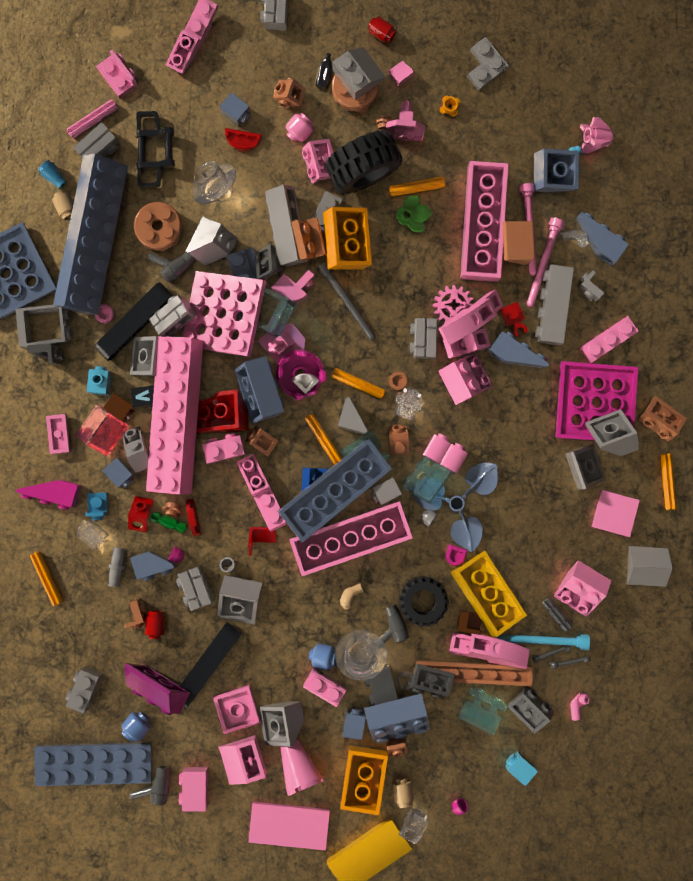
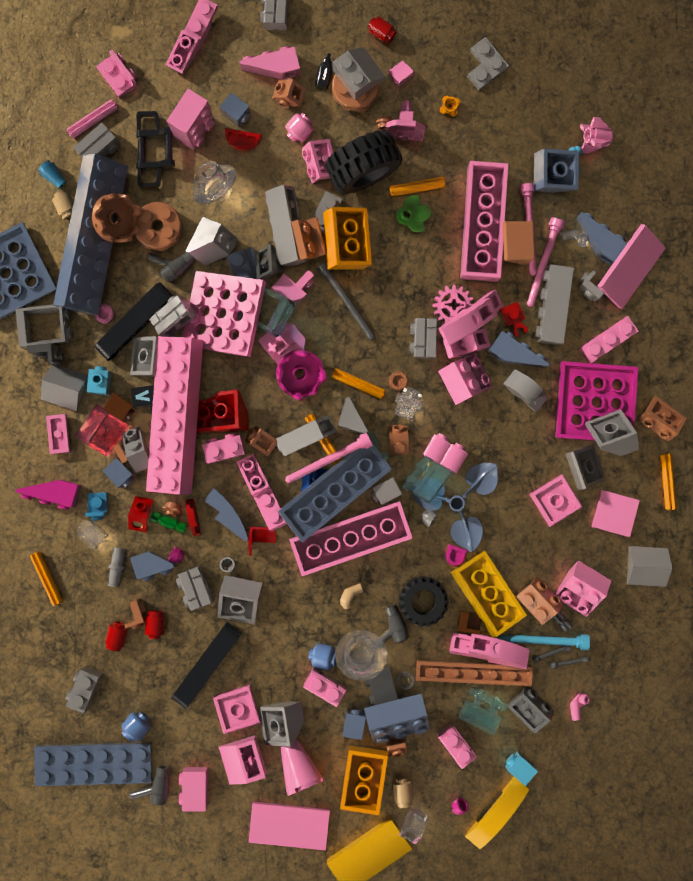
(63, 387): none -> light grey slope
(116, 636): none -> red brick
(120, 451): none -> nougat tile
(126, 213): none -> nougat plate
(156, 688): magenta slope -> none
(191, 120): none -> bright pink brick
(227, 514): none -> sand blue slope
(259, 390): sand blue brick -> none
(276, 64): none -> bright pink slope
(305, 381): white tile -> none
(305, 435): none -> light grey window
(362, 442): none -> bright pink piece
(431, 680): dark grey bracket -> none
(456, 745): none -> bright pink brick
(498, 814): none -> yellow slope
(526, 389): none -> light grey brick
(540, 600): none -> nougat bracket
(555, 500): none -> bright pink tile
(631, 266): none -> bright pink tile

